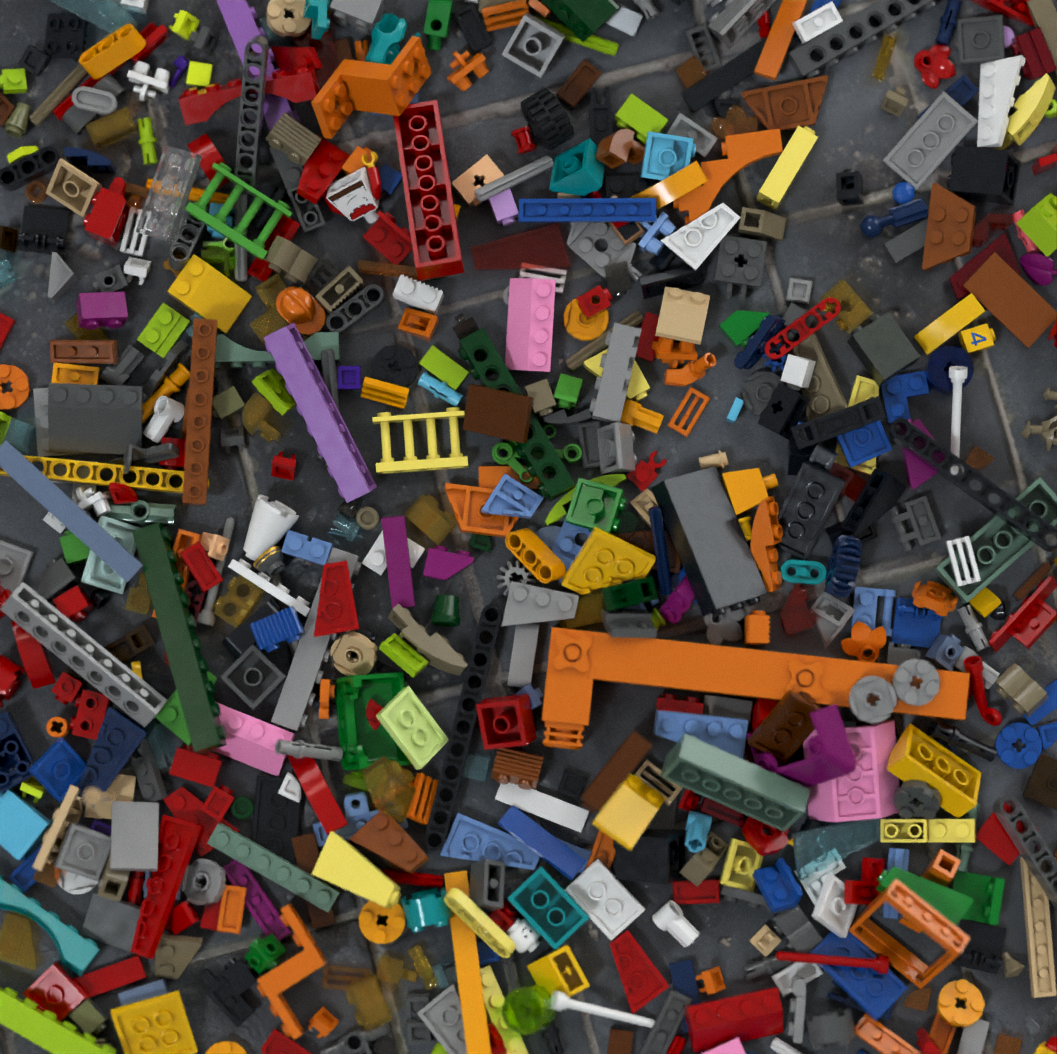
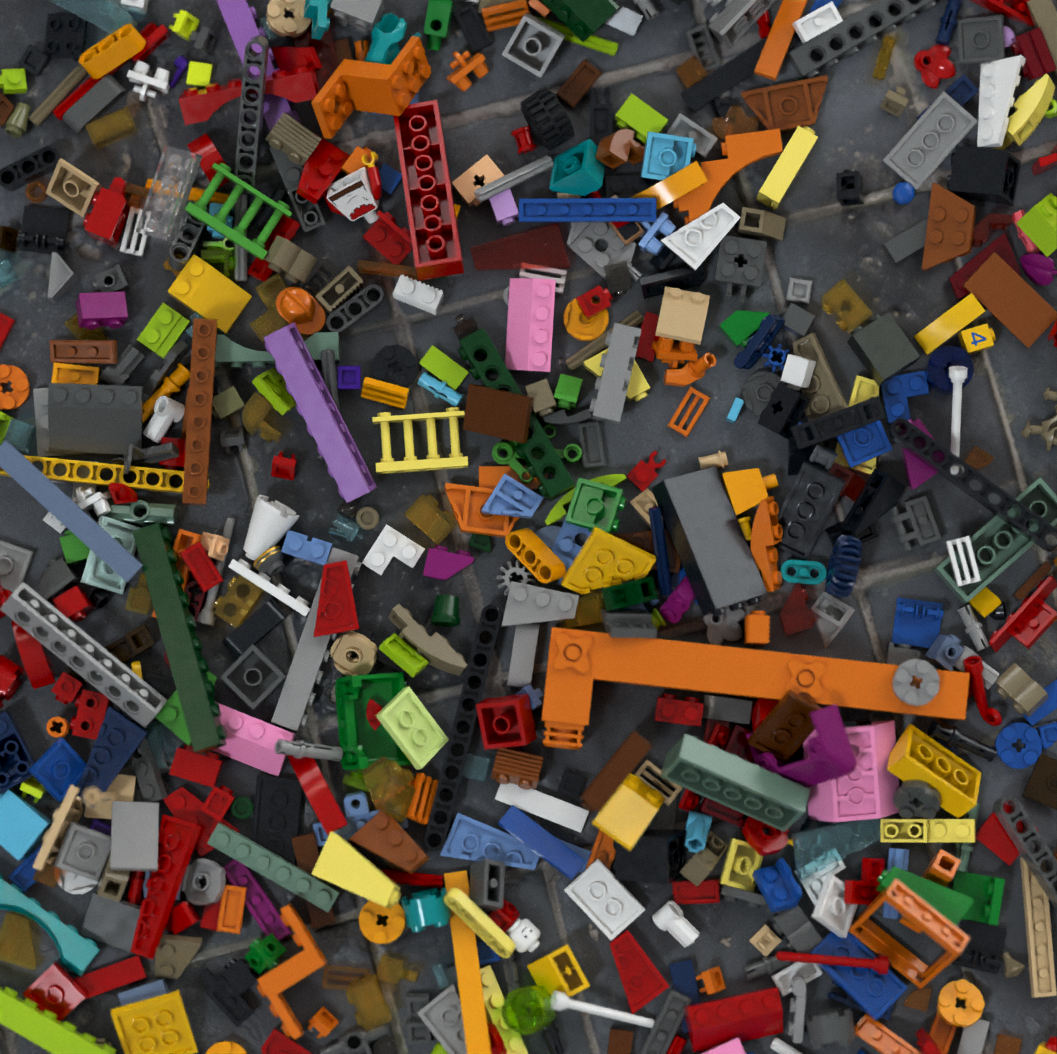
(20, 153): neon yellow tile -> none
(89, 1017): olive brick -> none
(94, 100): light grey tile -> none
(95, 161): dark blue slope -> none
(138, 268): white tile -> none
(147, 141): lime pin -> none
(277, 629): blue brick -> none
(291, 788): white tile -> none
(326, 692): orange plate -> none
(398, 561): magenta tile -> none
(418, 324): orange slope -> none
(423, 967): clear yellow axle -> none
(548, 907): teal brick -> none
(616, 448): light grey slope -> none
(628, 521): dark green tile -> none
(638, 416): light orange piece -> none
(720, 731): medium blue wing -> none
(801, 327): red beam -> none
(864, 638): orange plate -> none
(866, 604): medium blue plate -> none
(878, 687): light grey plate -> none
(897, 217): dark blue piece -> none
(934, 597): orange plate -> none

